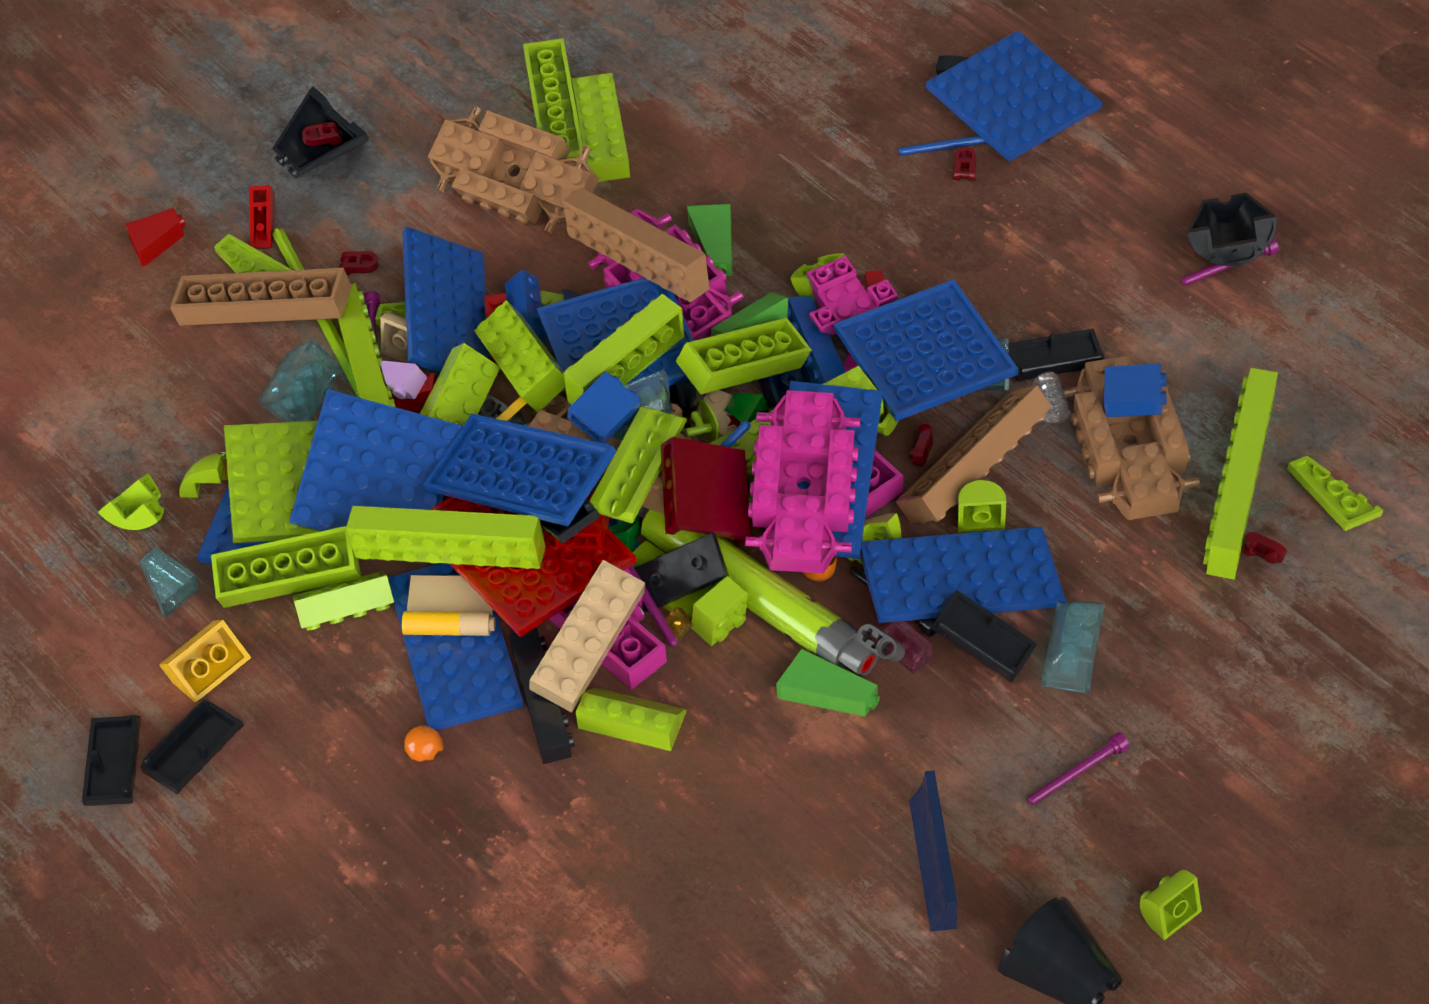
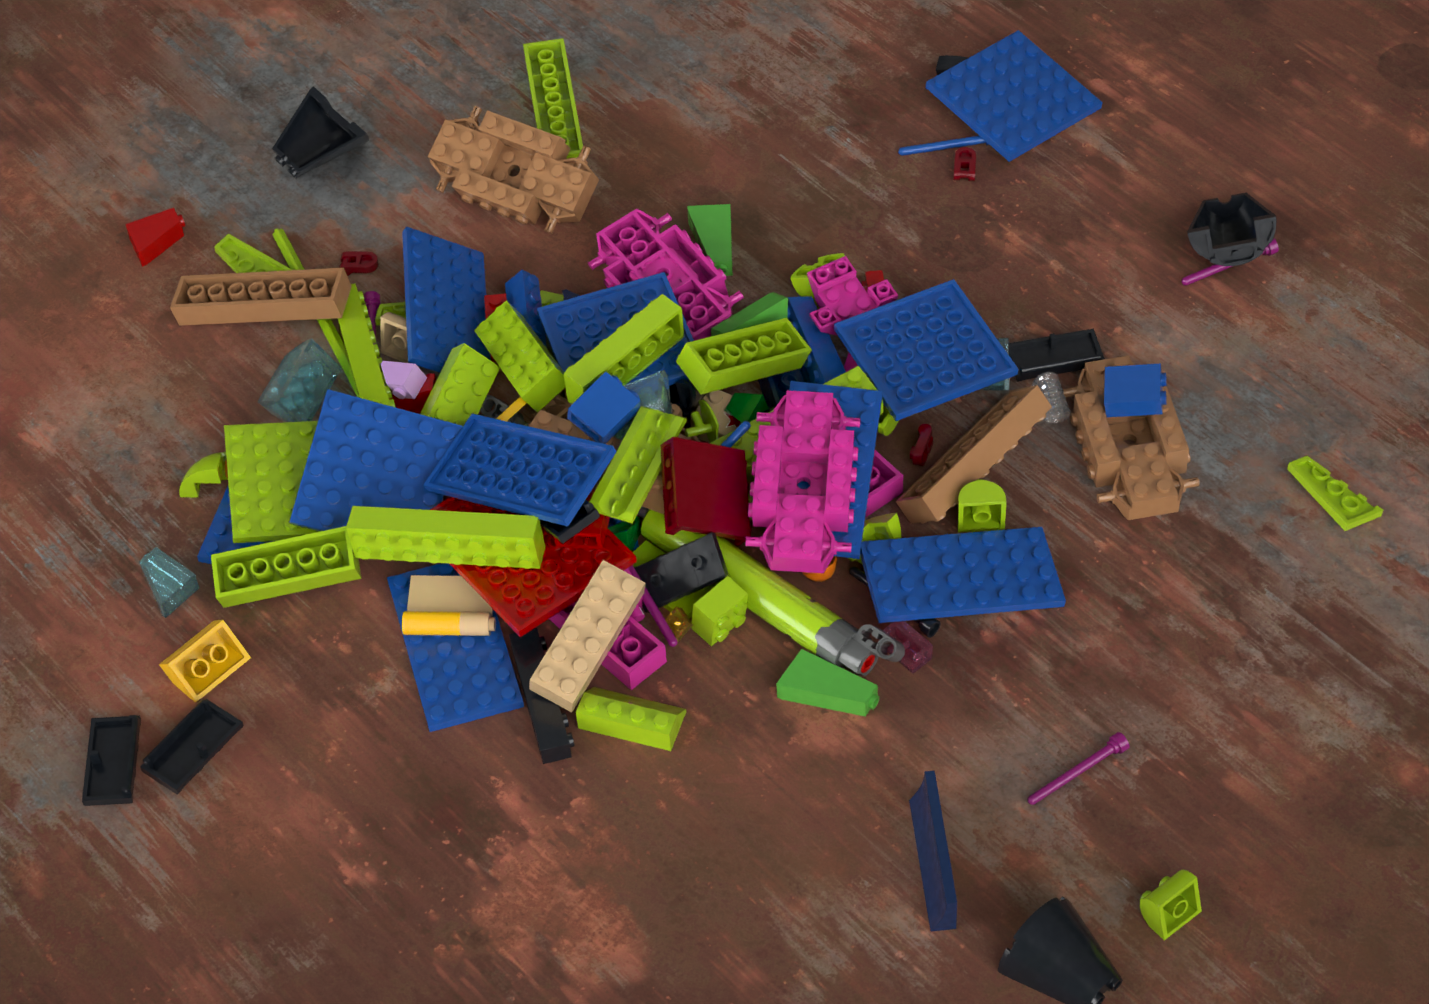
(136, 506): lime brick -> none
(261, 216): red slope -> none
(315, 134): dark red plate -> none
(343, 599): slope -> none
(423, 743): orange hair -> none
(601, 126): lime brick -> none
(636, 244): medium nougat brick -> none
(984, 636): black container -> none
(1073, 646): clear light blue windscreen -> none
(1241, 474): lime brick -> none
(1264, 547): dark red plate -> none

